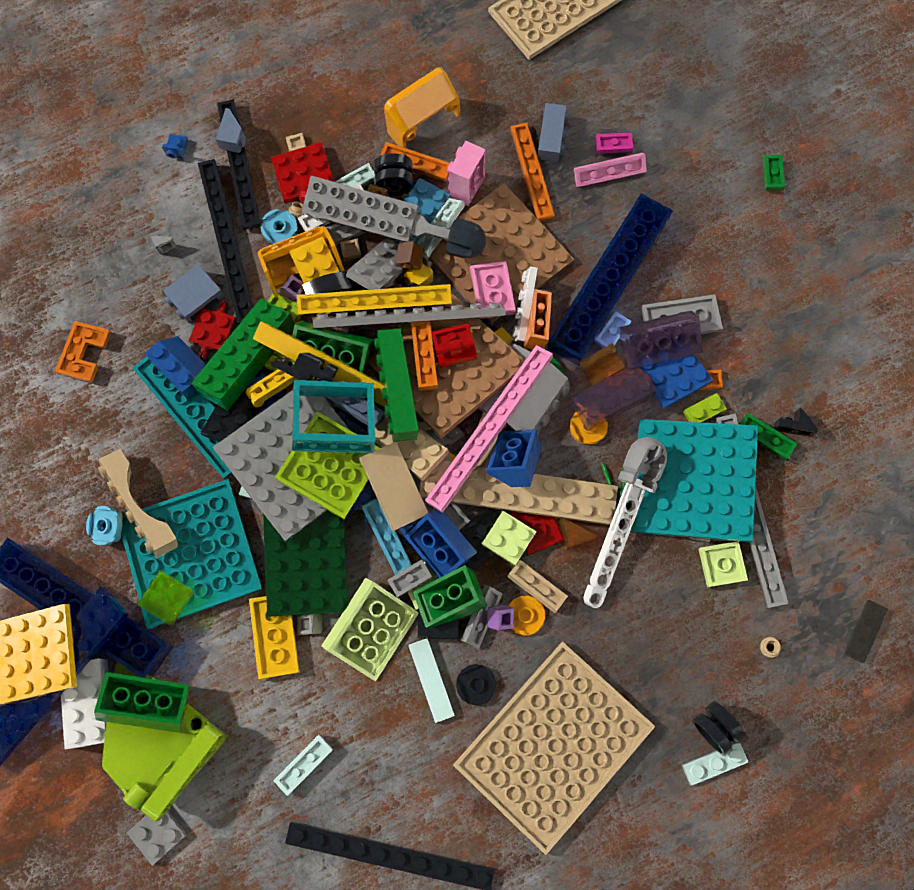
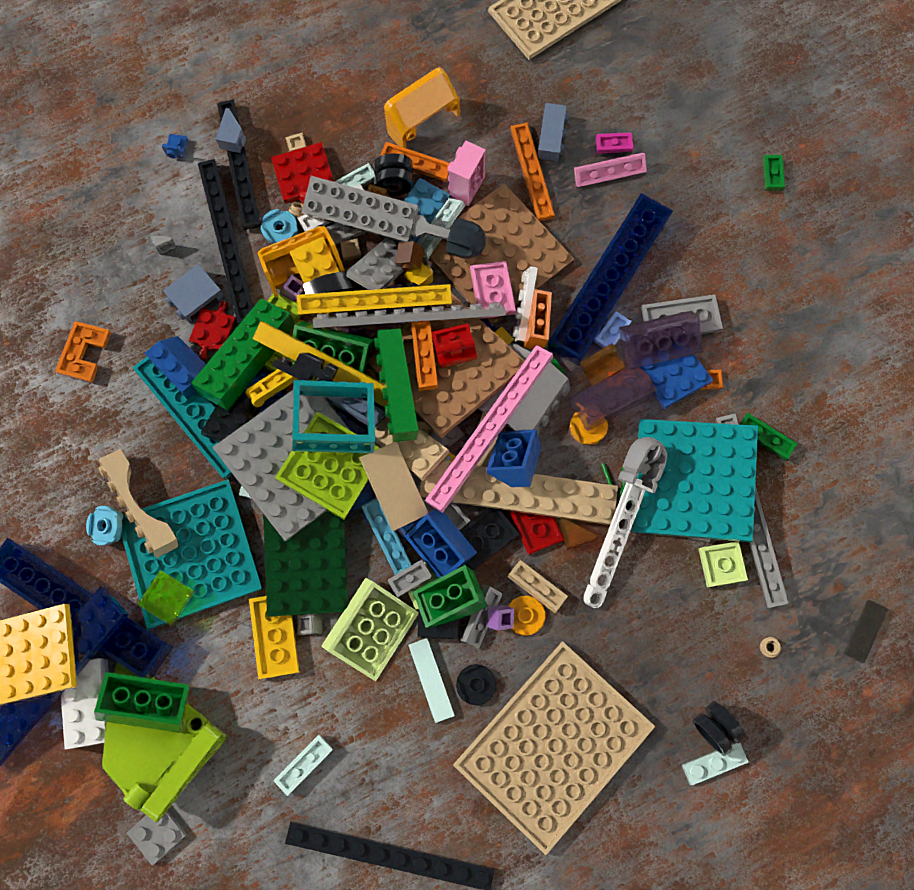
(509, 538): yellowish green plate -> none
(705, 409): lime plate -> none
(801, 425): black slope -> none

